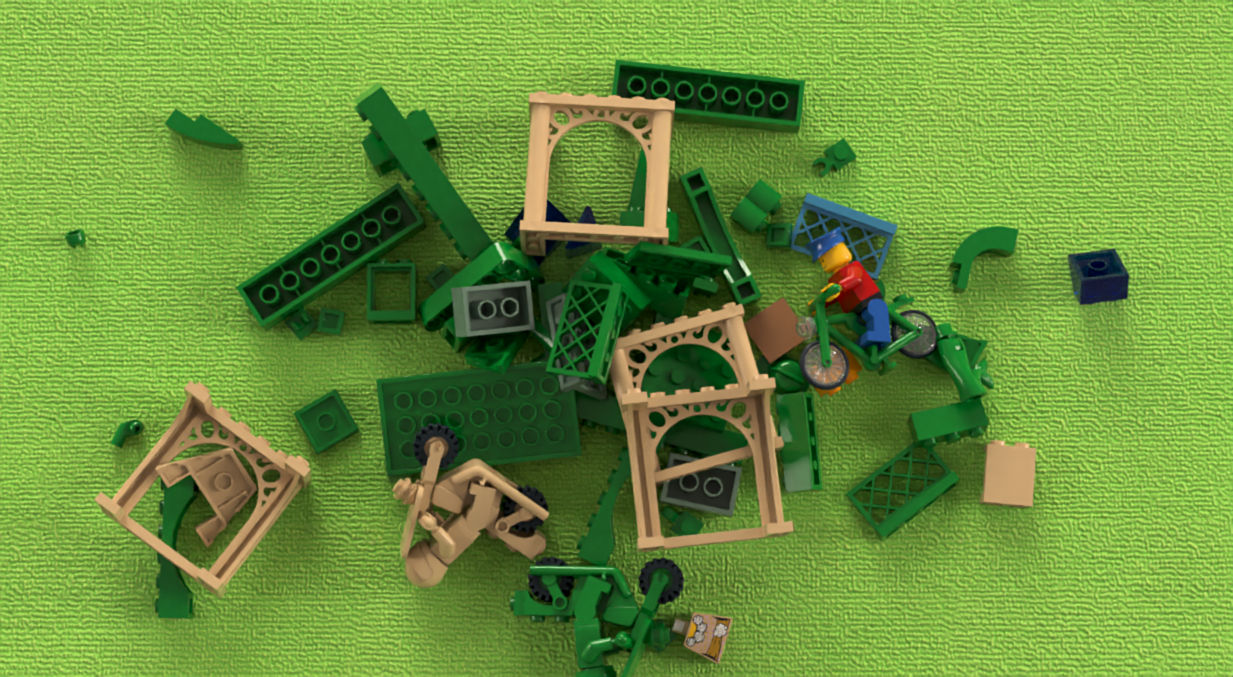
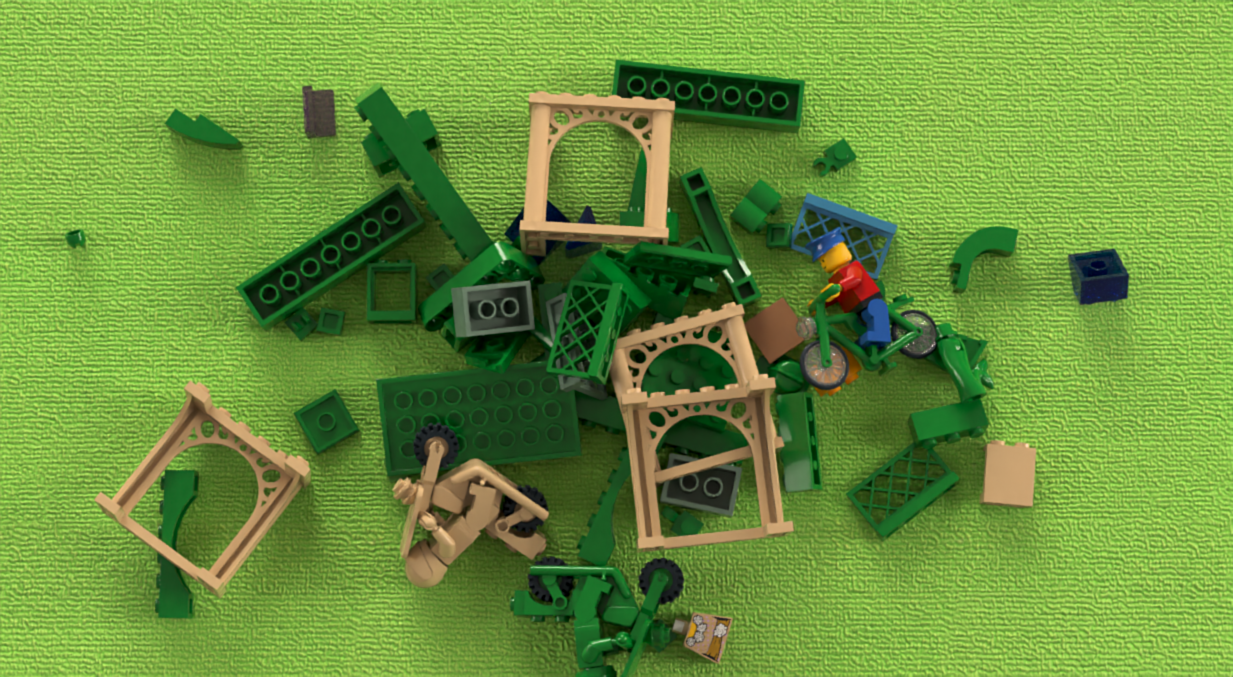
(125, 430): green arm -> none
(220, 480): tan wing -> none
(318, 112): none -> panel

